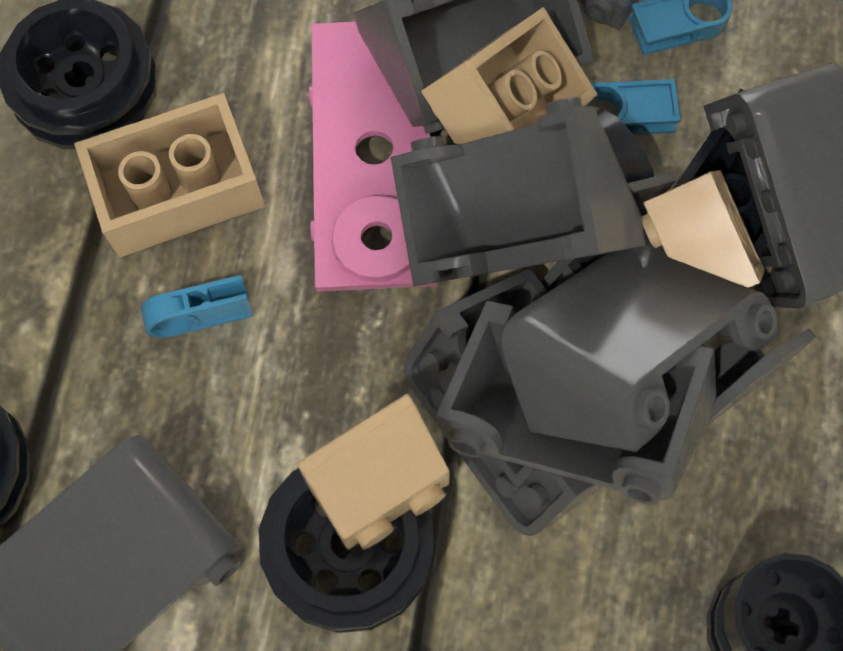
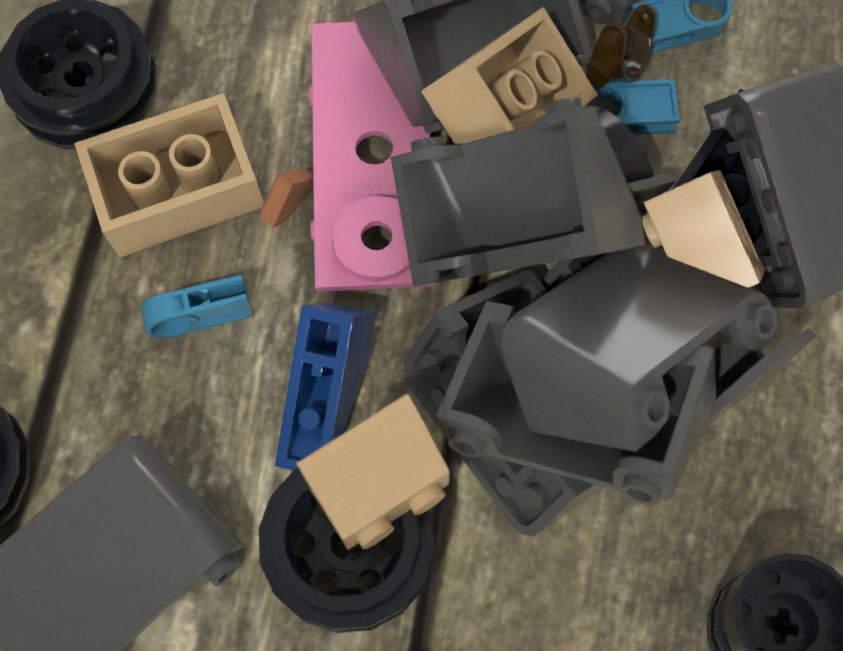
(286, 196): none -> nougat tile
(323, 378): none -> blue slope
(623, 51): none -> dark brown helmet

